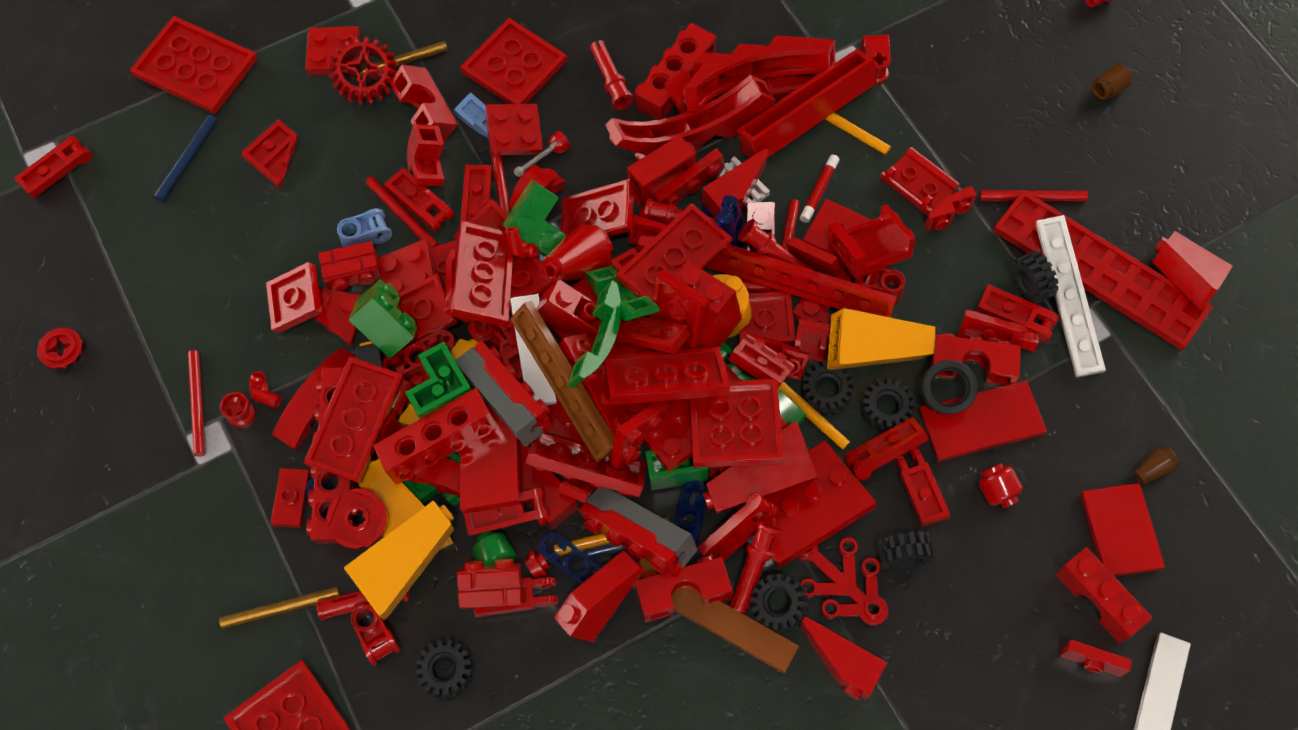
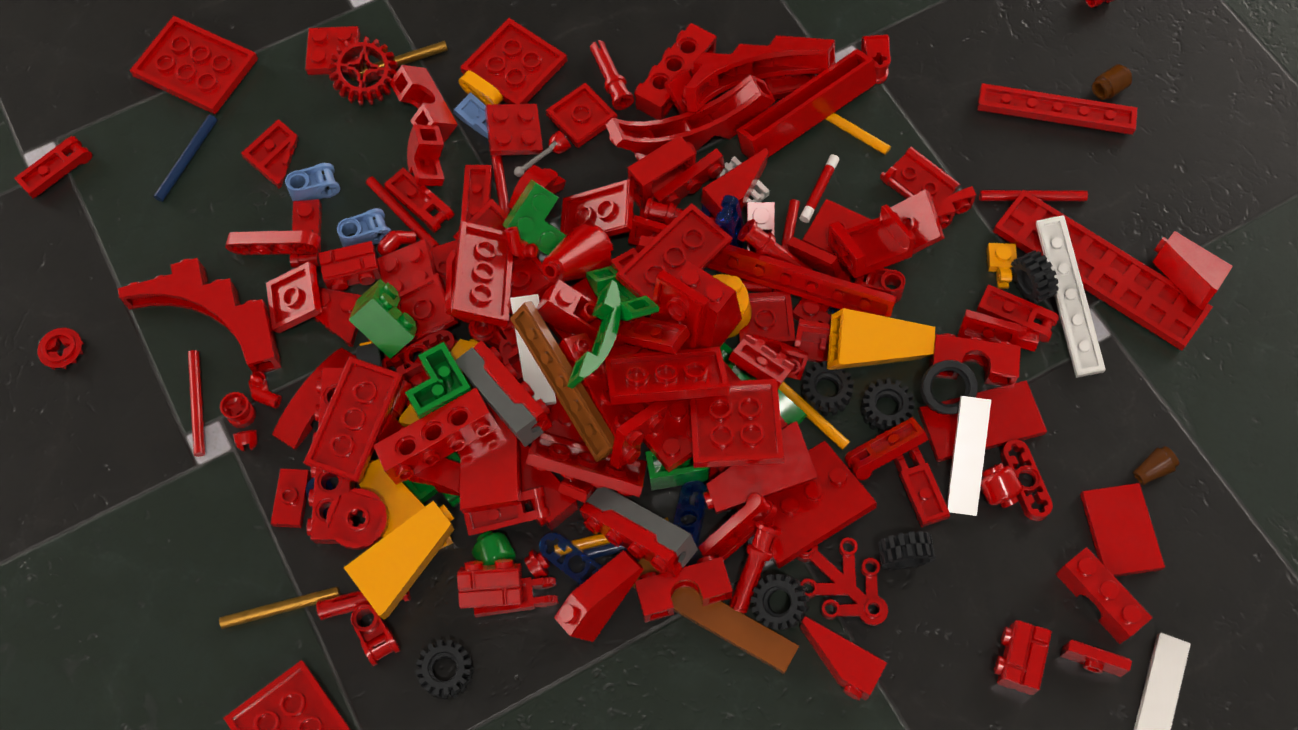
(220, 300): none -> red arch
(245, 437): none -> red hinge
(273, 242): none -> red beam
(306, 217): none -> red plate
(313, 183): none -> medium blue piece
(394, 239): none -> red arm
(480, 88): none -> light orange beam
(581, 115): none -> red plate
(921, 217): none -> plate
(968, 455): none -> white tile
(999, 261): none -> light orange plate
(1023, 657): none -> red brick
(1030, 468): none -> red beam
(1057, 108): none -> red plate

